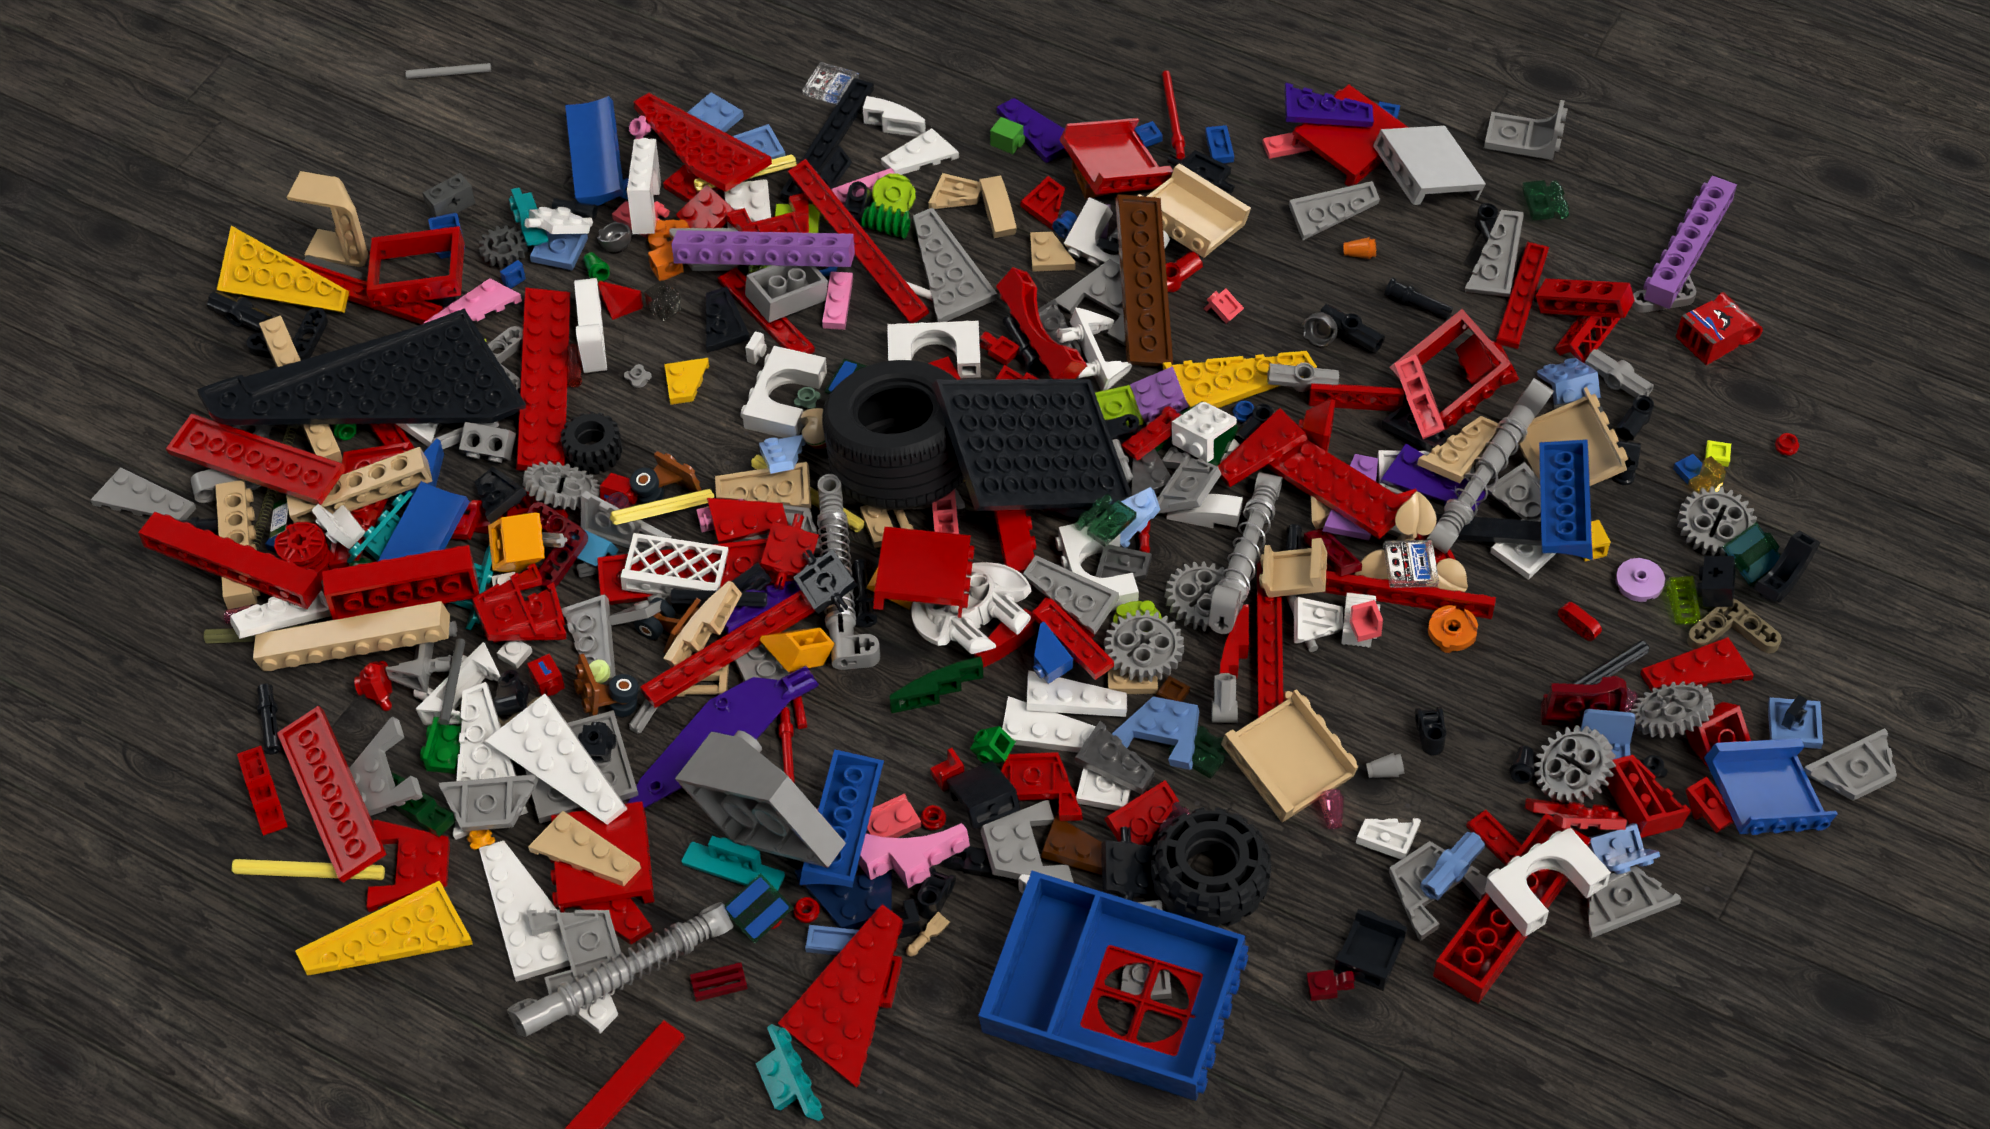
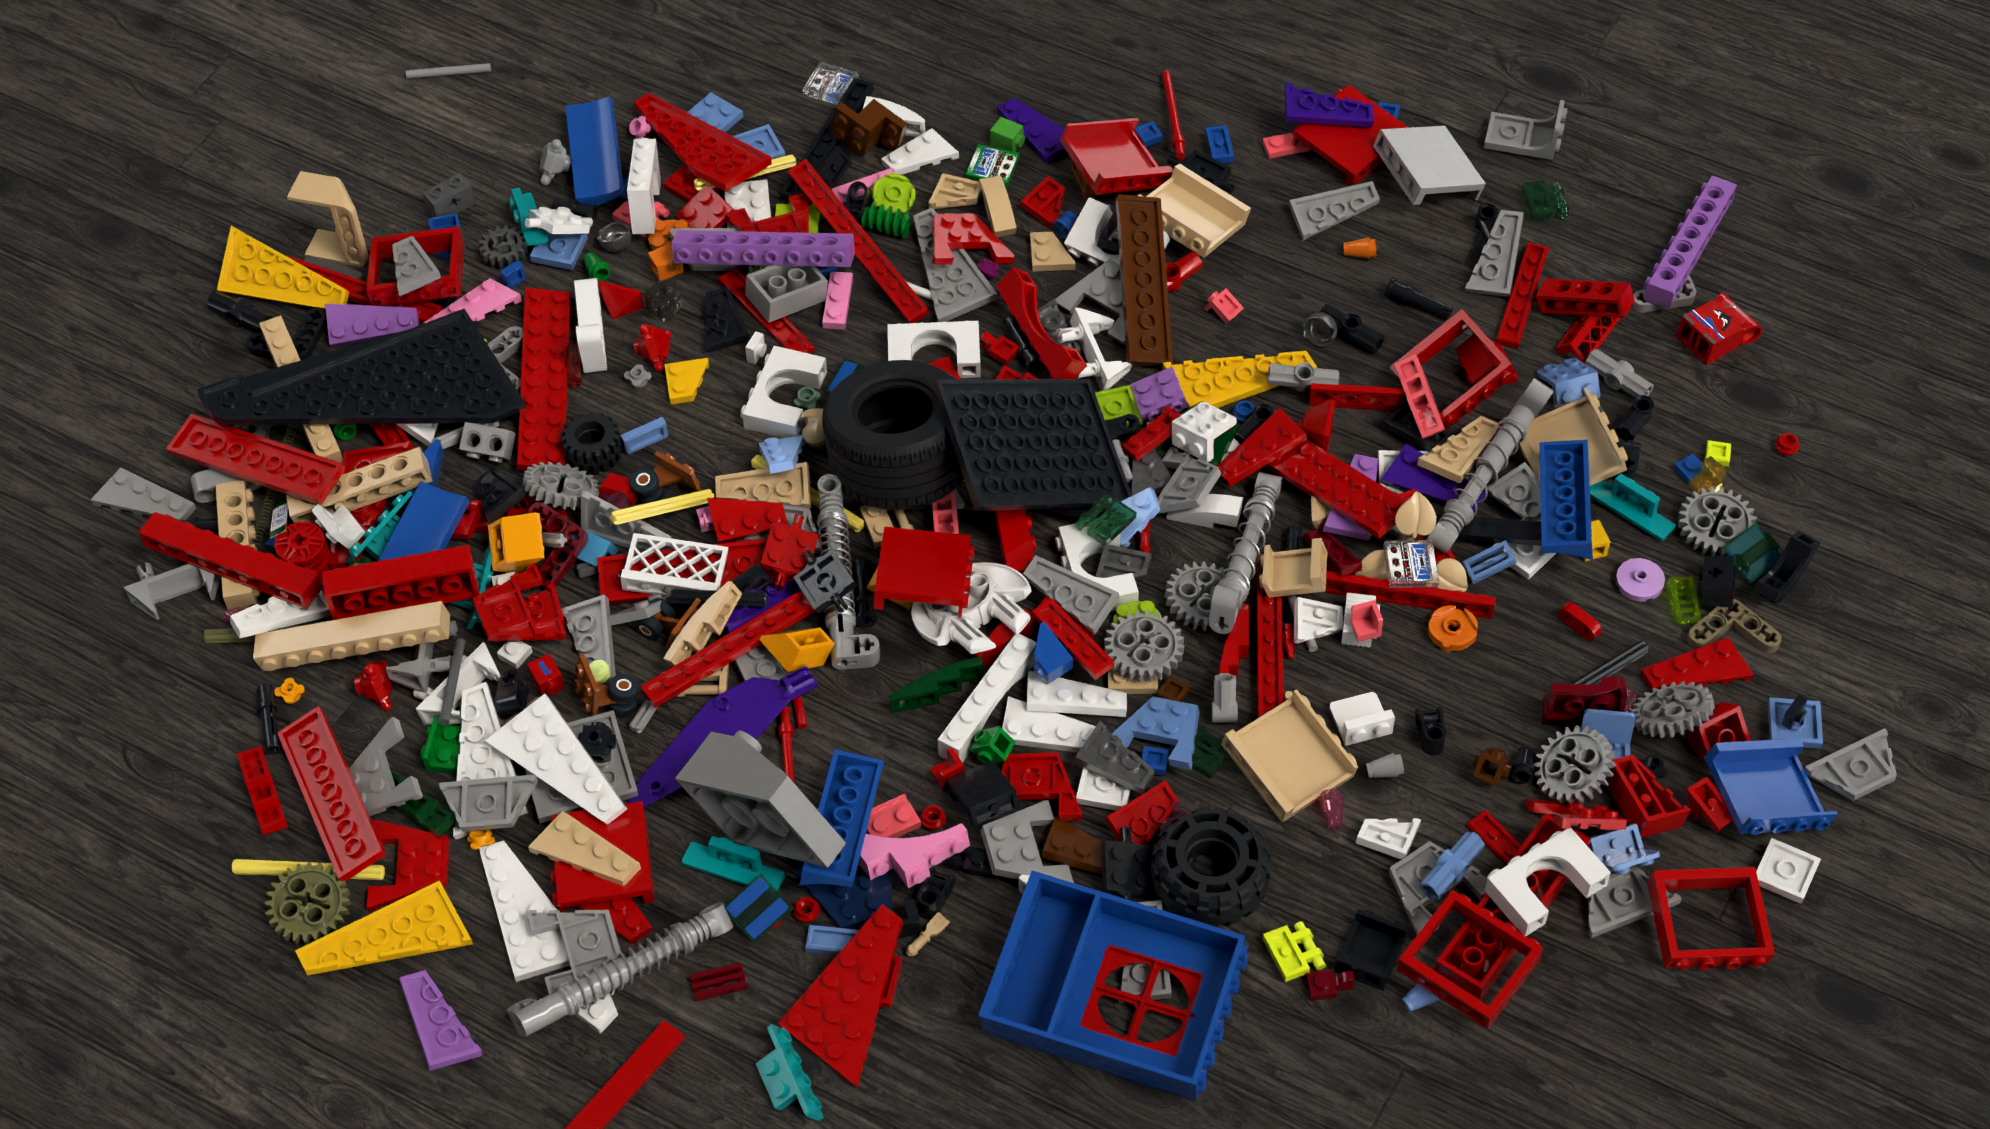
(168, 585): none -> light grey hose
(289, 696): none -> light orange plate
(300, 923): none -> olive gear
(363, 323): none -> medium lavender wing
(412, 266): none -> light grey wing
(436, 1024): none -> medium lavender wing
(553, 161): none -> light grey rock
(644, 435): none -> medium blue tile
(653, 345): none -> red rock
(868, 127): none -> reddish brown bracket
(965, 232): none -> wing
(988, 268): none -> magenta plate
(992, 162): none -> tile
(1003, 674): none -> white arch
(1156, 759): none -> blue plate
(1287, 954): none -> neon yellow plate
(1288, 639): none -> red piece
(1361, 718): none -> white bracket
(1418, 998): none -> medium blue cone
(1450, 992): none -> red window
(1484, 770): none -> reddish brown brick
(1492, 570): none -> medium blue tile
(1633, 504): none -> teal bracket
(1709, 879): none -> red window
(1787, 870): none -> white plate

